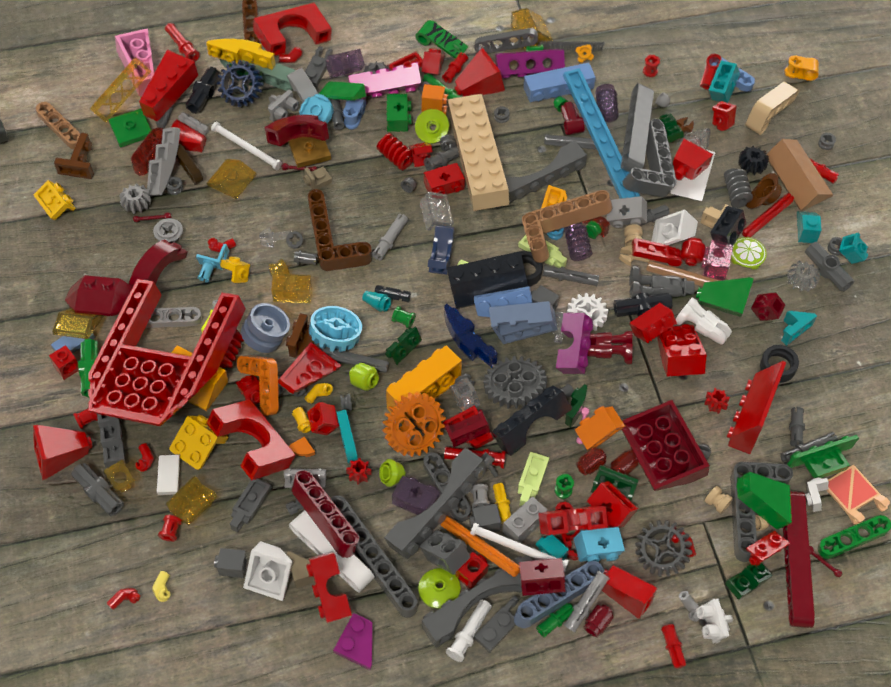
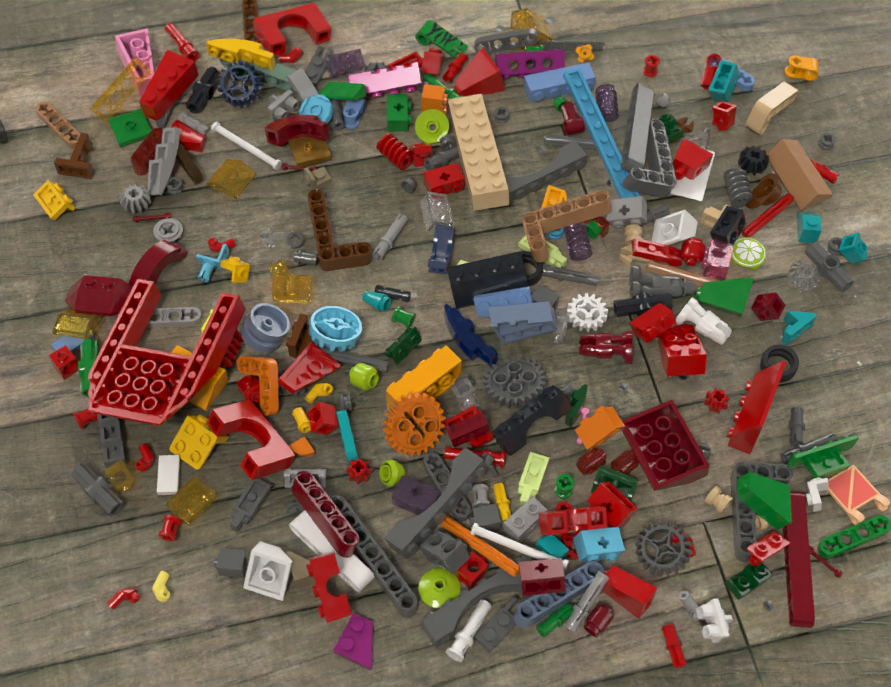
(58, 448): red slope -> none
(575, 359): magenta arch -> none

